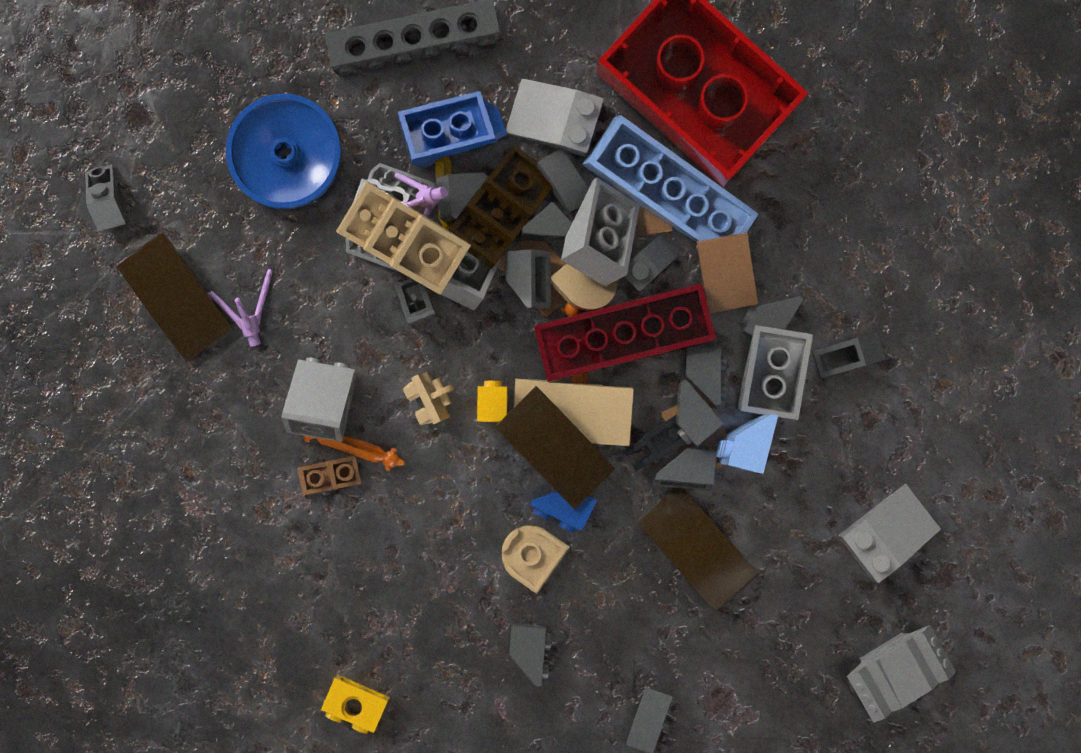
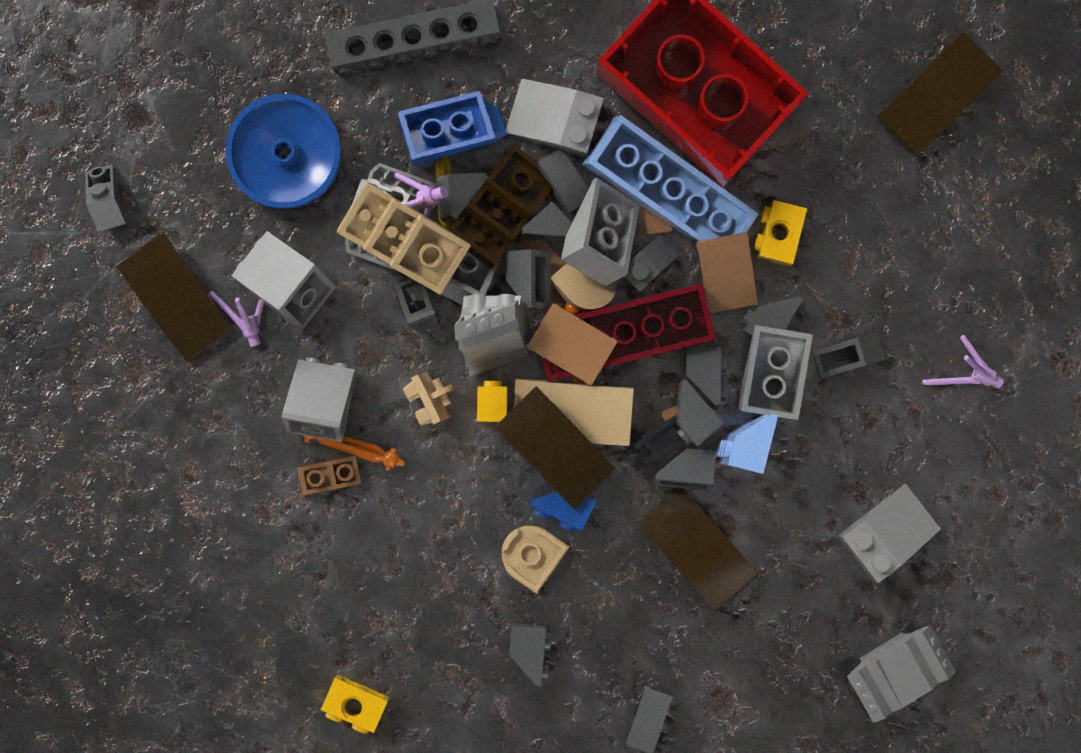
(284, 280): none -> light grey slope
(492, 331): none -> light grey slope
(572, 344): none -> medium nougat piece
(792, 220): none -> yellow brick
(940, 93): none -> dark brown slope
(980, 374): none -> lavender plant

